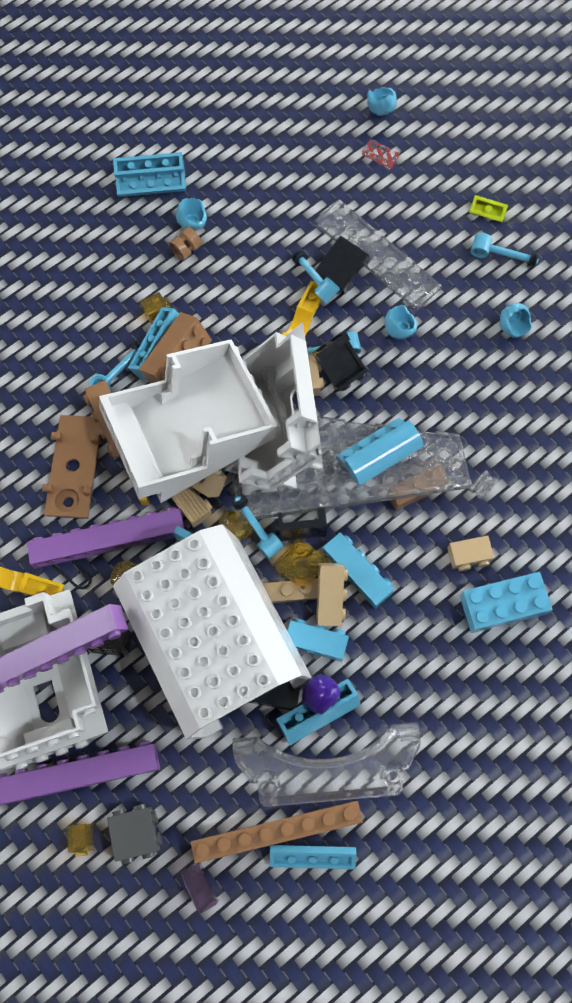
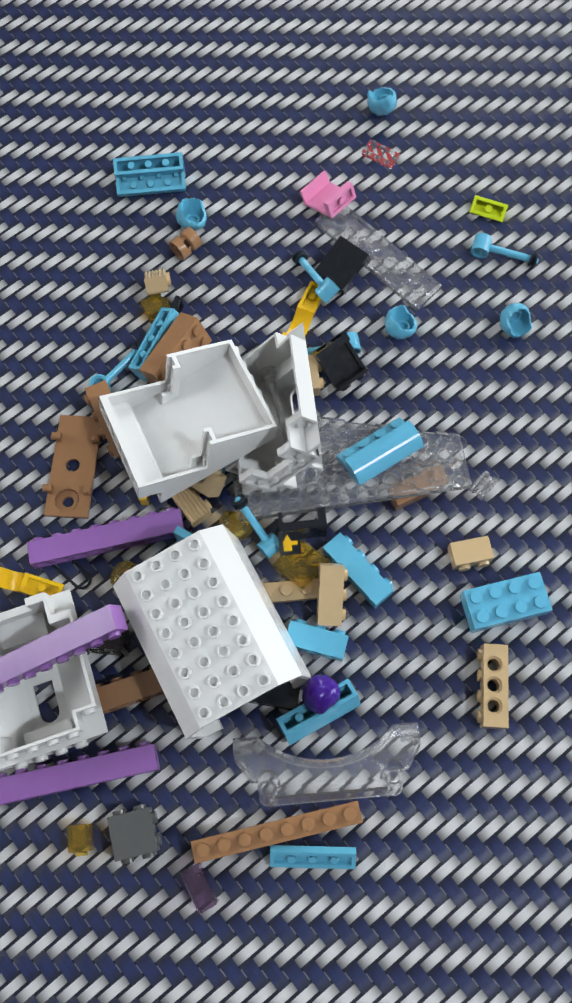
(128, 691): none -> medium nougat brick
(157, 281): none -> tan brick
(177, 304): none -> black tile
(289, 543): none -> black sticker
(327, 197): none -> bright pink panel
(499, 655): none -> tan brick

